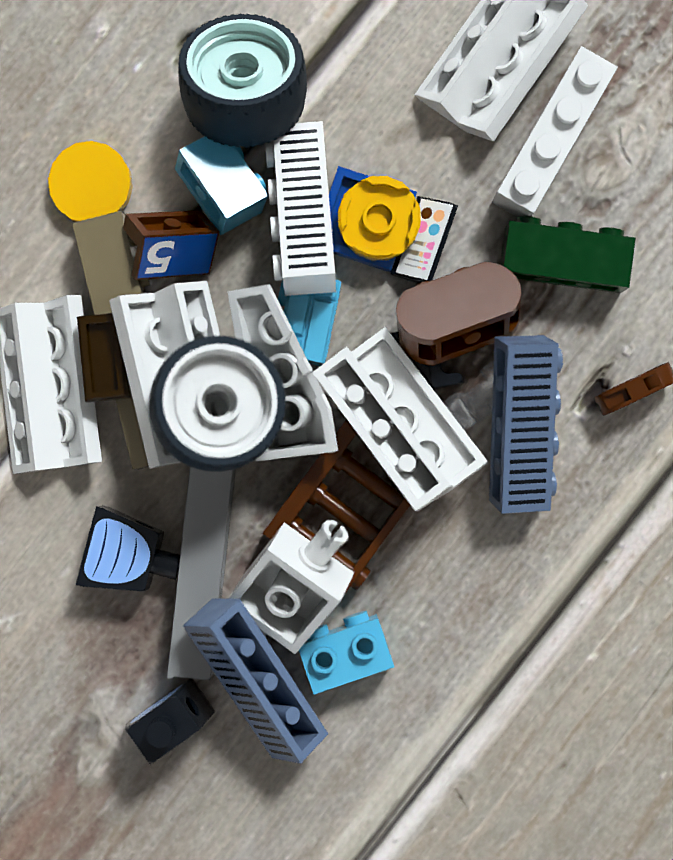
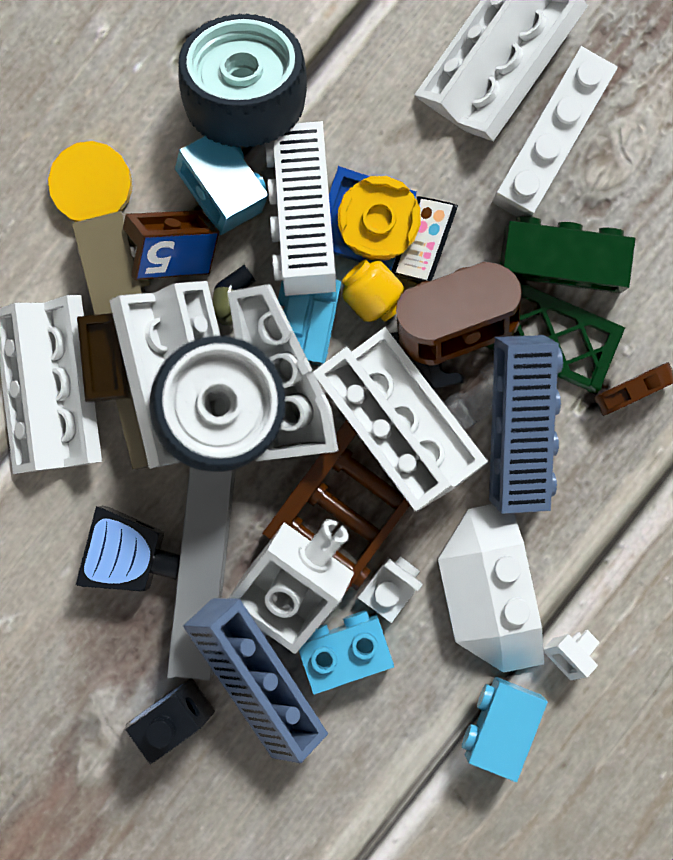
(236, 280): none -> arm
(372, 291): none -> yellow head
(391, 587): none -> white bracket
(492, 590): none -> white wedge
(504, 728): none -> medium azure brick
(572, 654): none -> white tile
(582, 319): none -> dark green window

